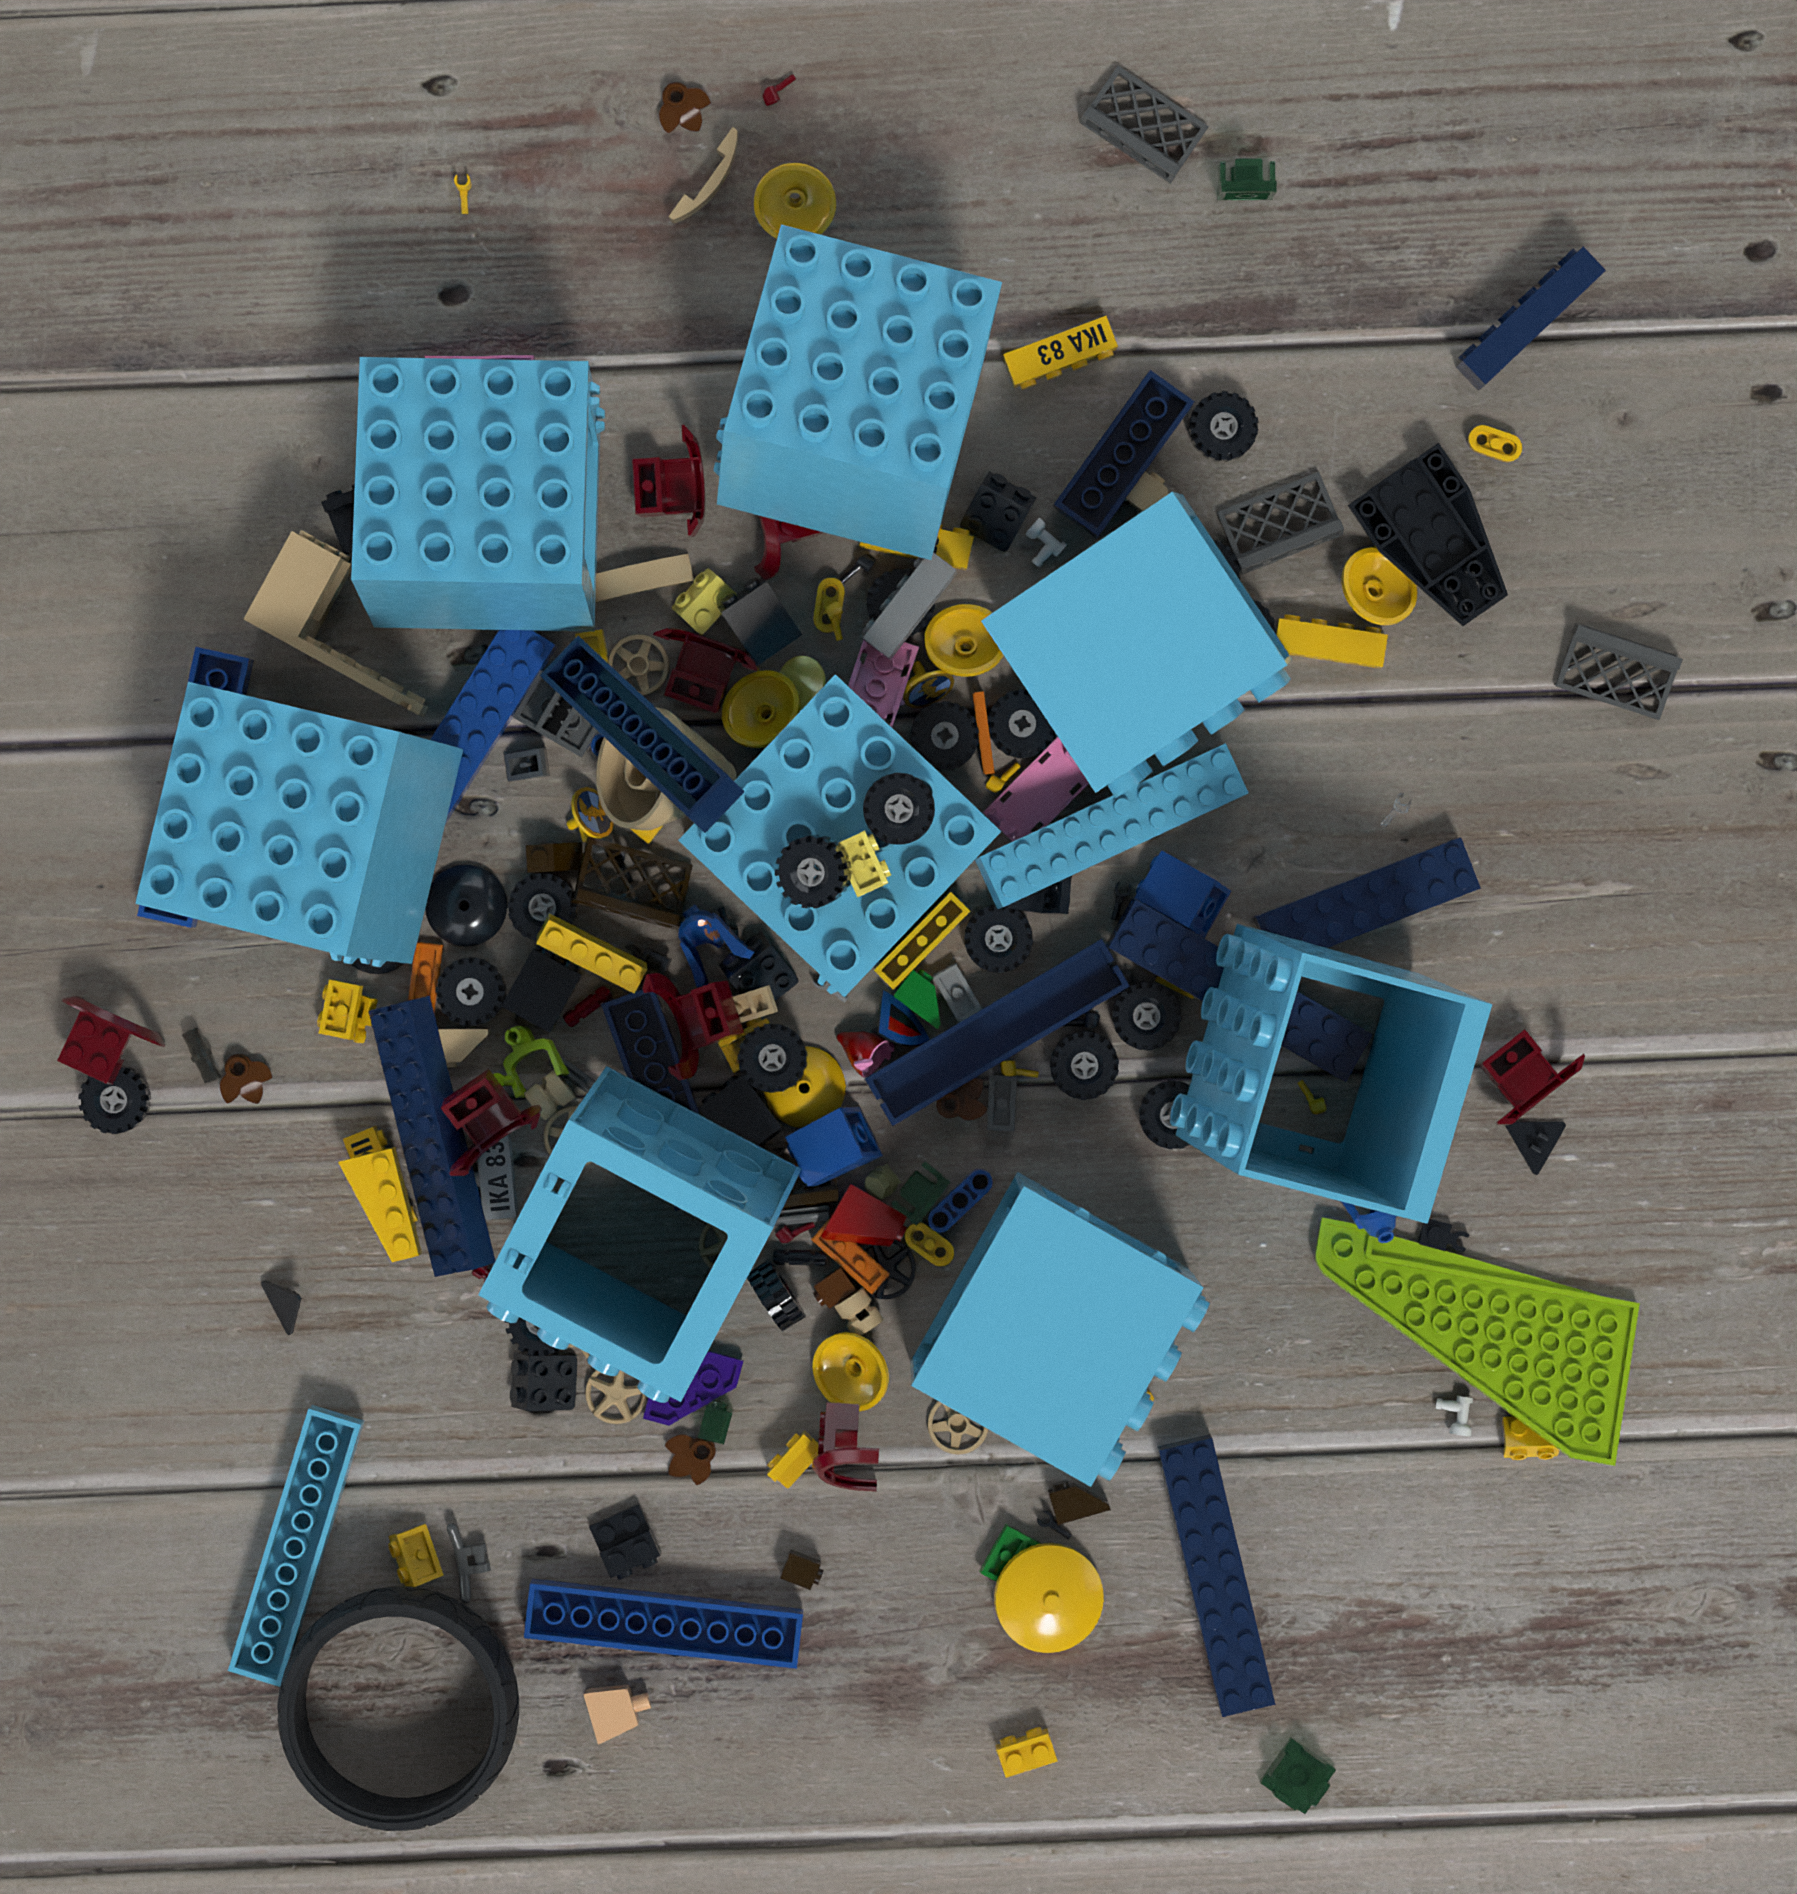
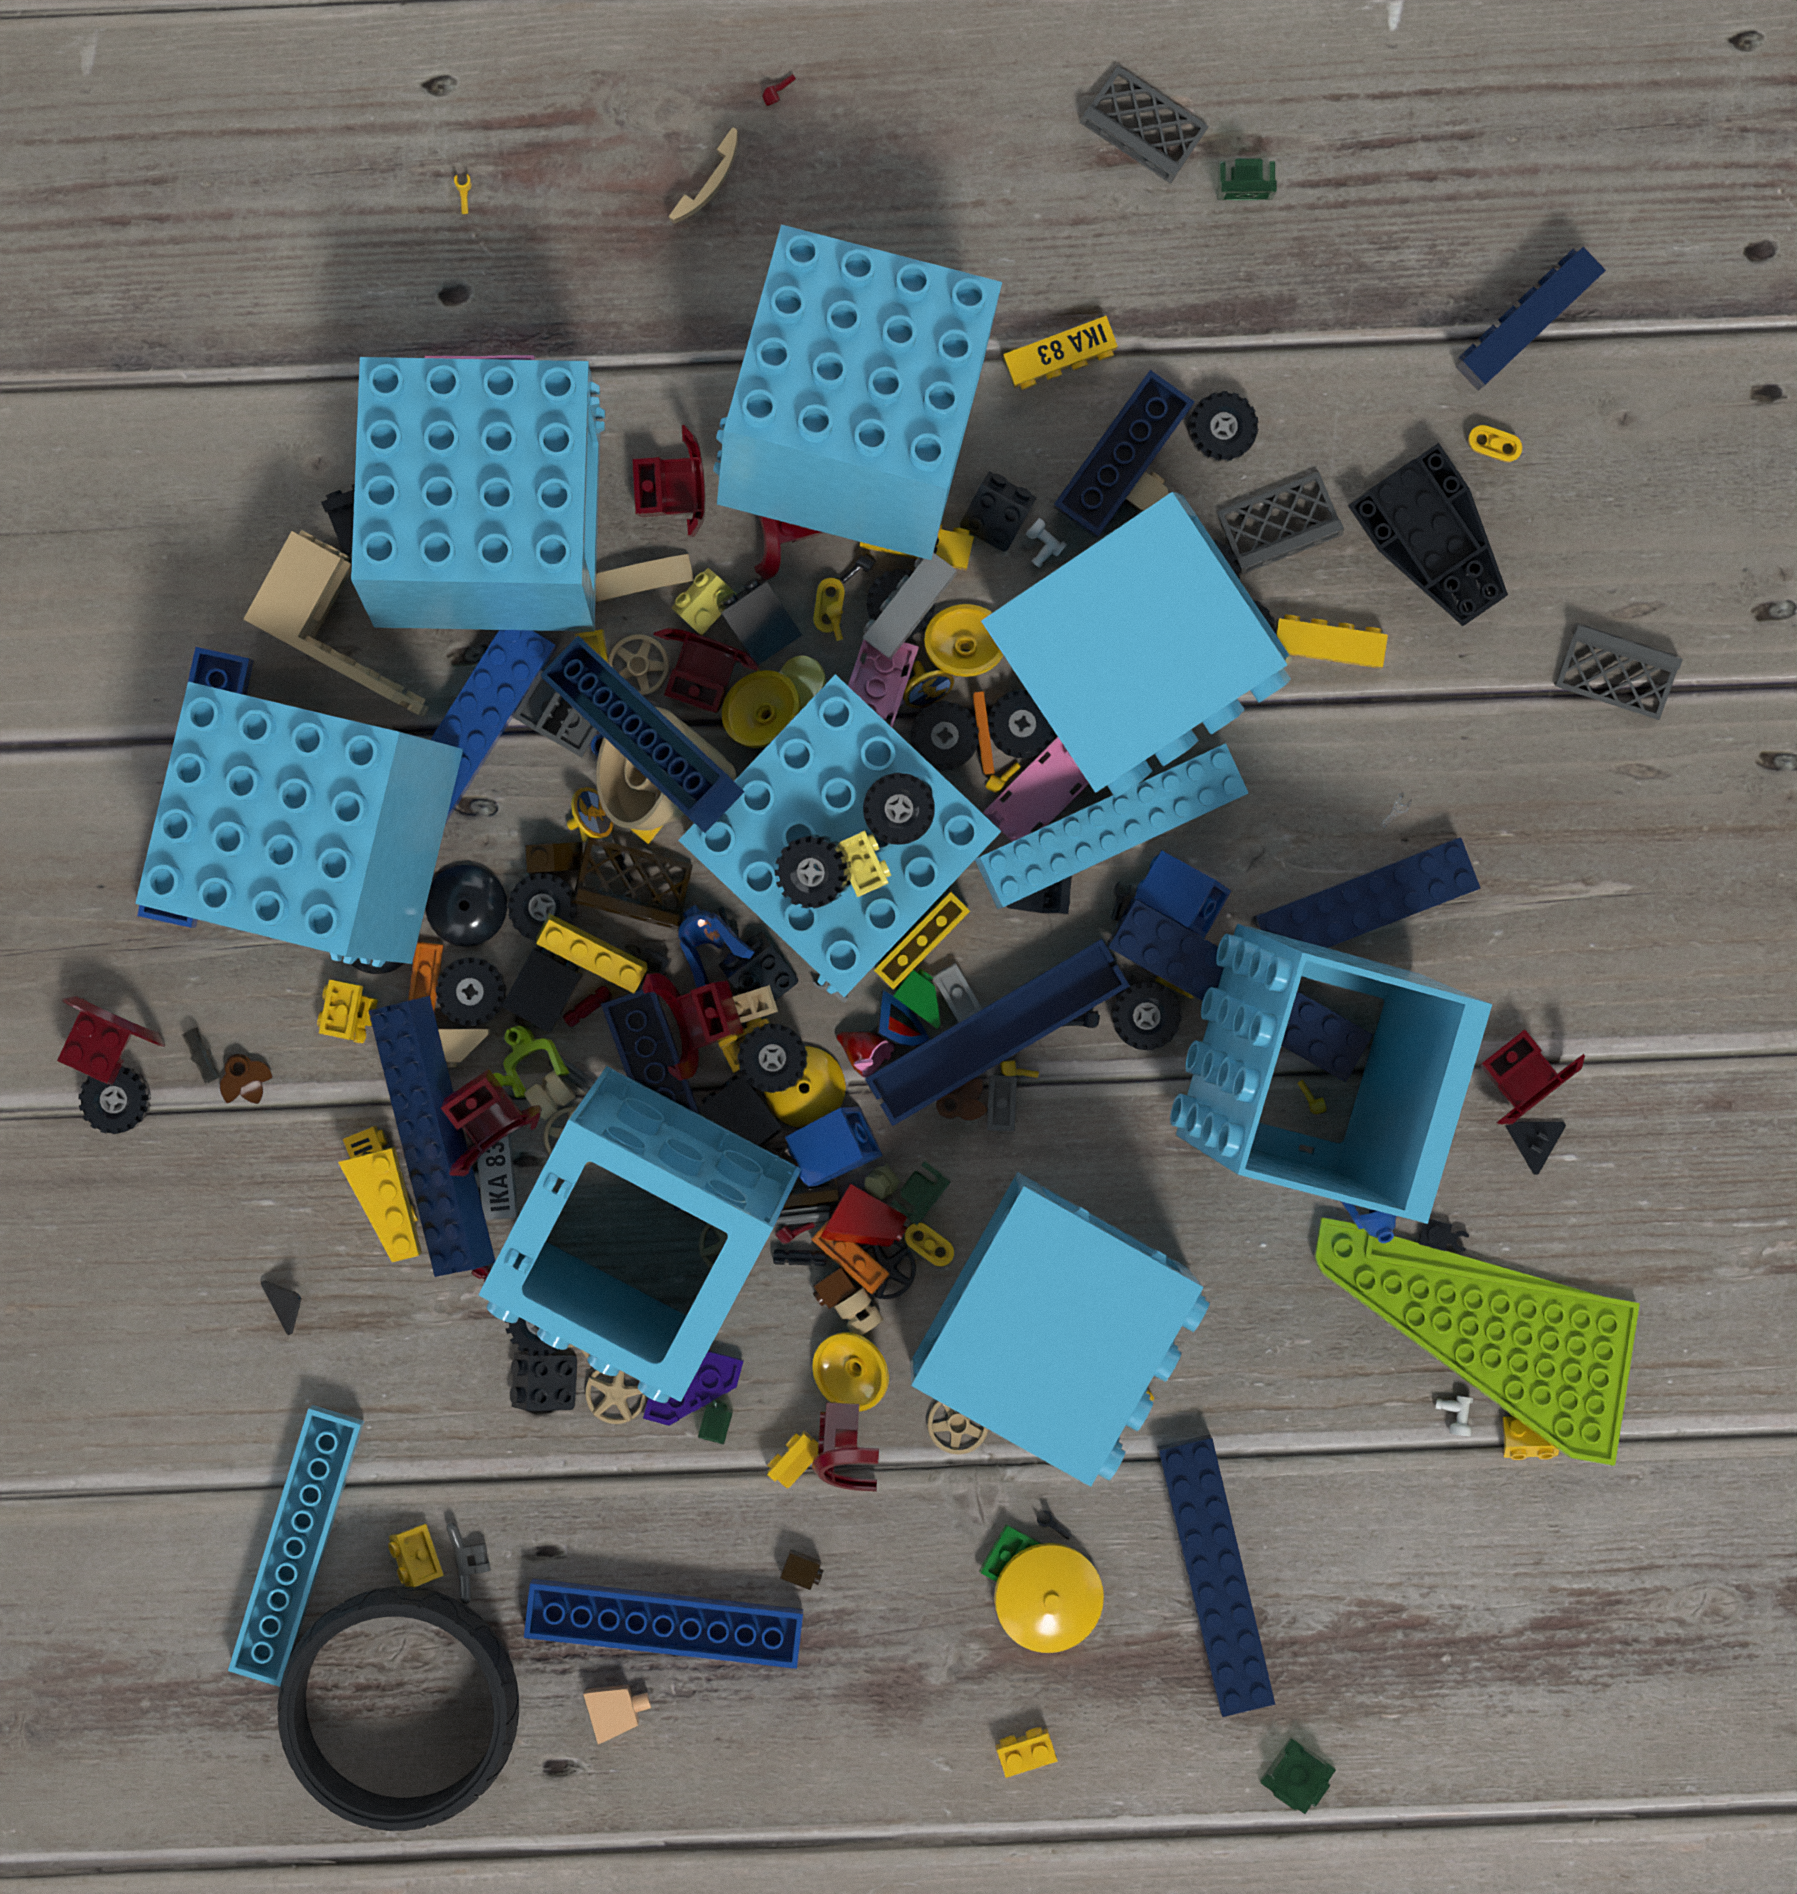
(527, 765): dark grey slope -> none
(625, 1542): black plate -> none
(685, 111): reddish brown plate -> none
(688, 1460): reddish brown plate -> none
(776, 1295): black wheel -> none
(809, 212): yellow dish -> none
(955, 1213): blue beam -> none
(1010, 944): black wheel -> none
(1075, 1502): dark brown slope -> none
(1095, 1071): black wheel -> none
(1154, 1112): black wheel -> none
(1391, 590): yellow dish -> none

